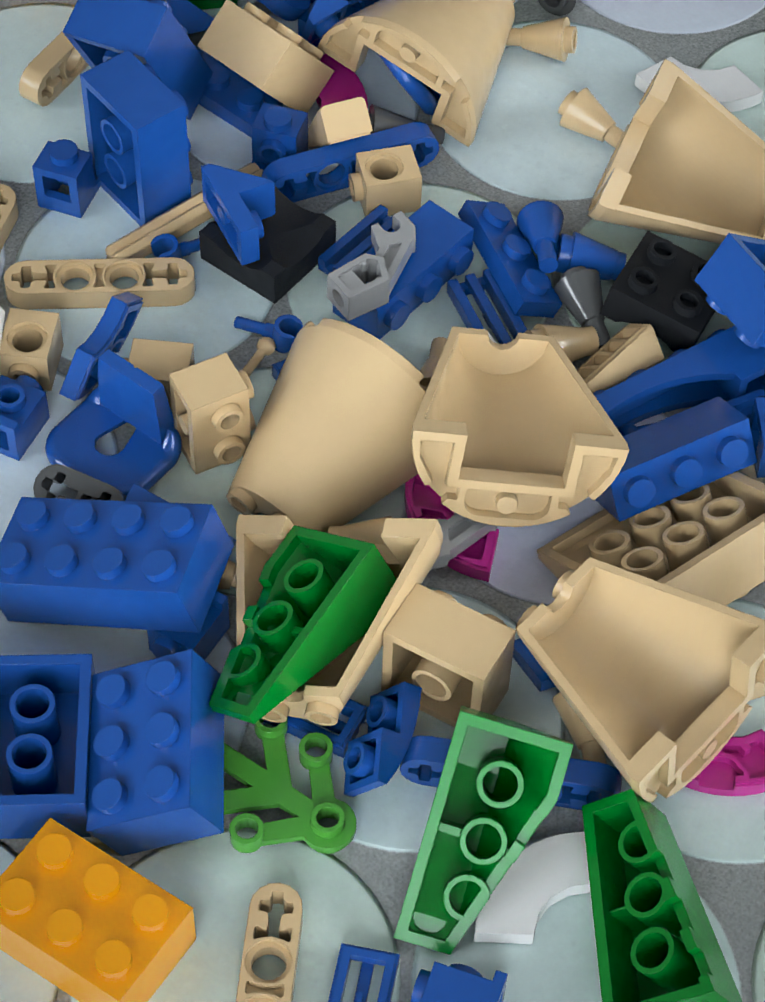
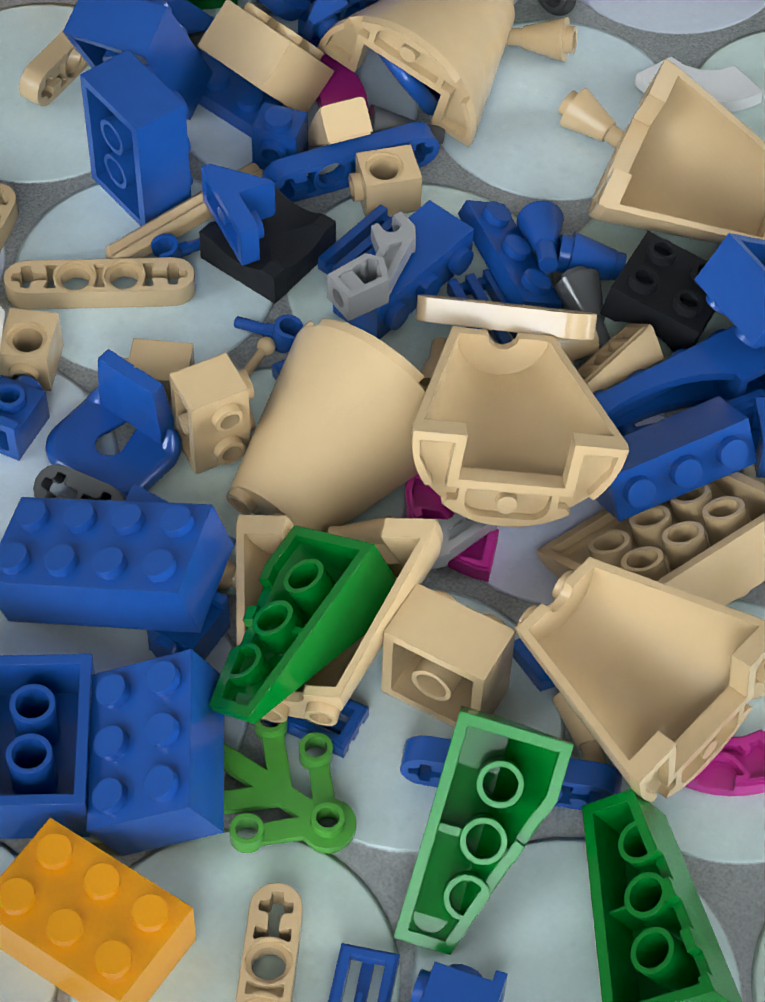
(68, 165): blue brick -> none
(108, 334): blue tile -> none
(378, 754): blue slope -> none
(506, 317): none -> tan beam
(536, 881): white tile -> none

